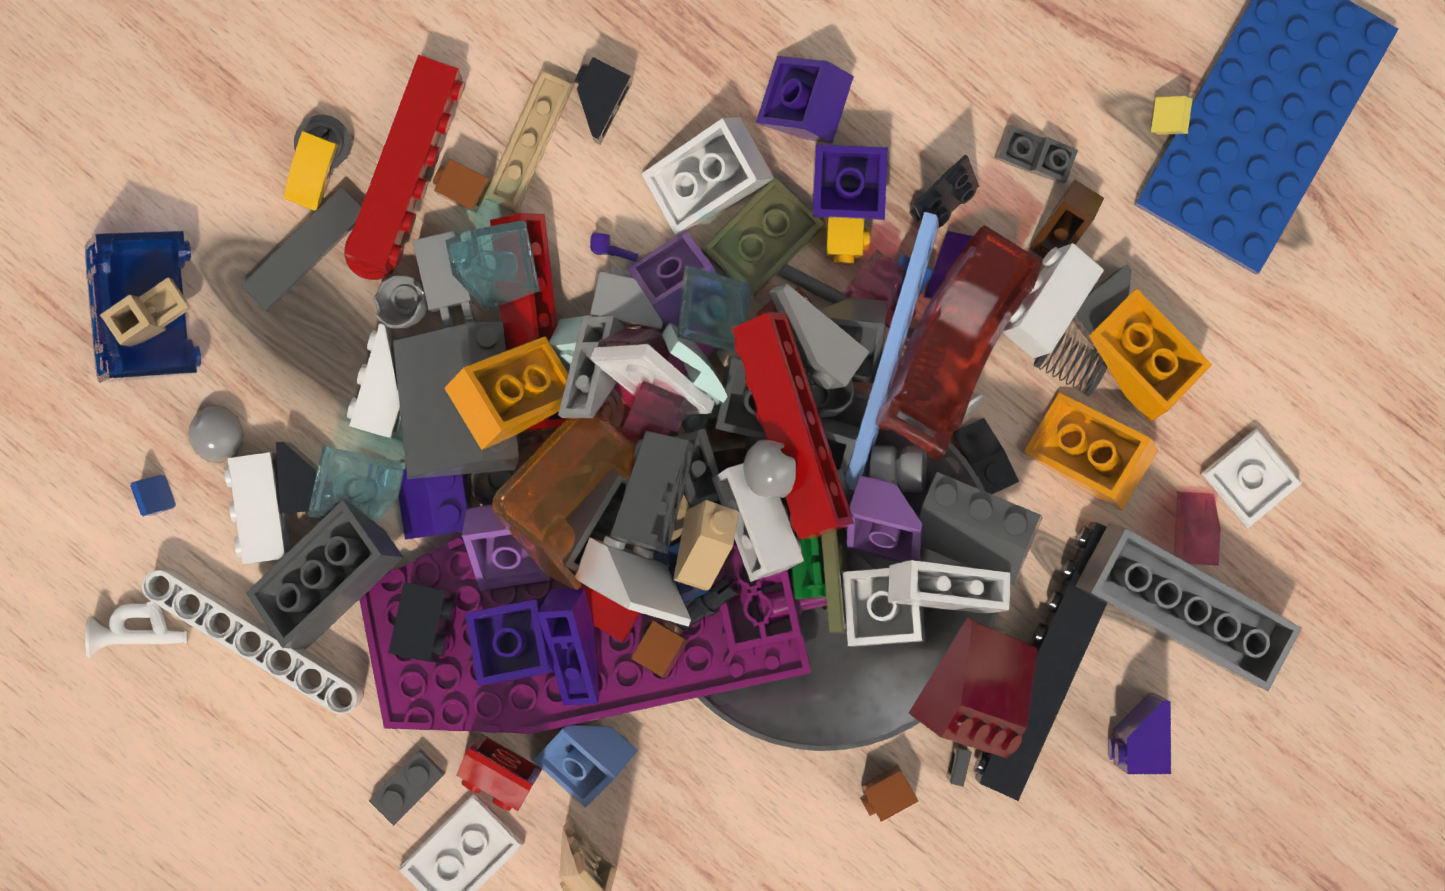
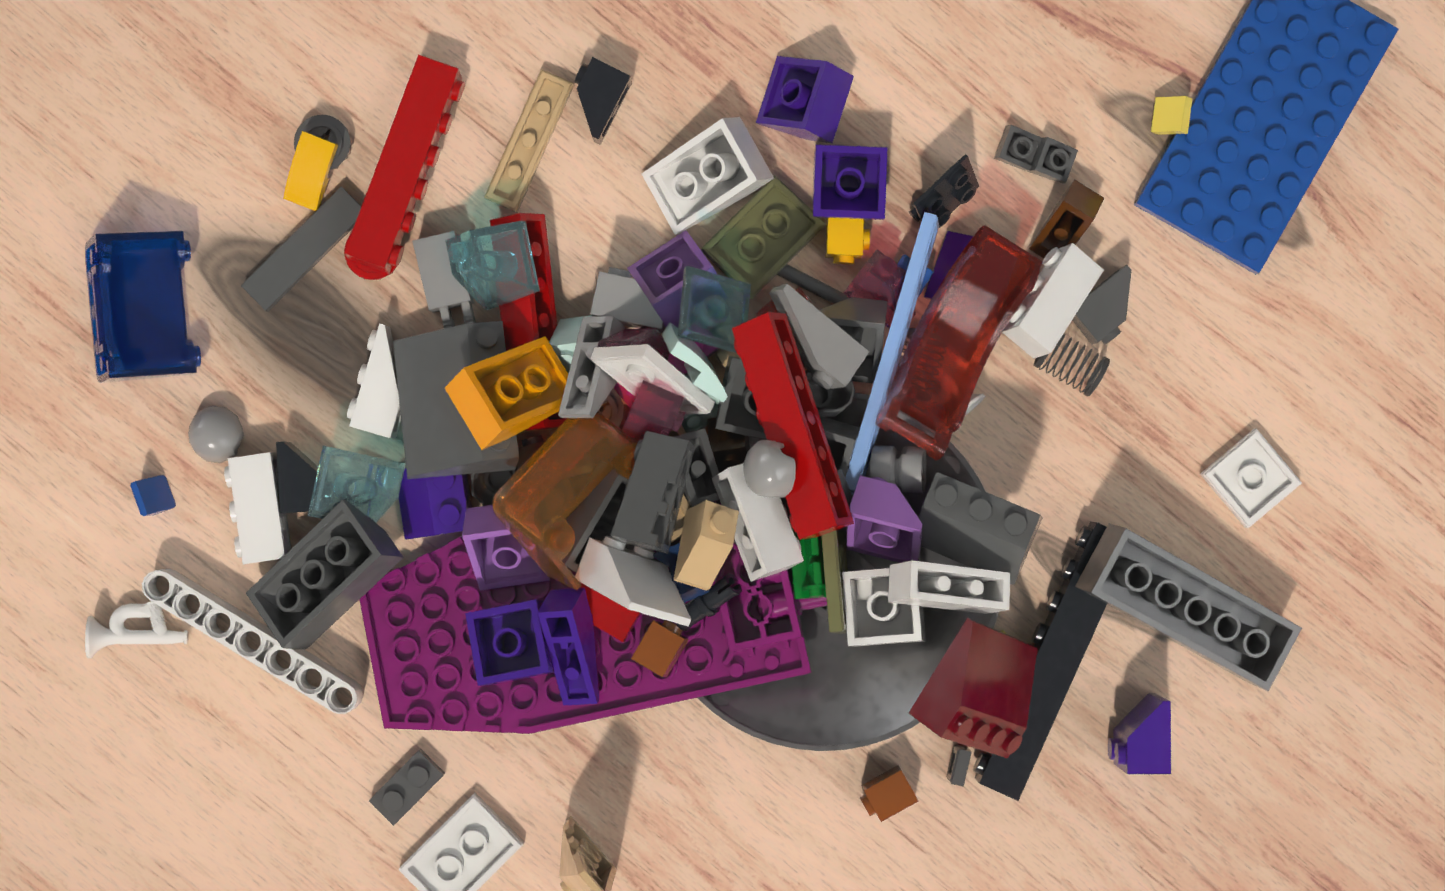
(144, 317): tan brick -> none
(400, 301): light grey hair -> none
(422, 622): black brick -> none
(461, 185): dark orange brick -> none
(498, 772): red slope -> none
(585, 759): medium blue slope -> none
(601, 246): dark purple hand -> none
(985, 456): black slope -> none
(1091, 450): light orange slope -> none
(1148, 355): light orange slope -> none
(1197, 529): clear pink slope -> none

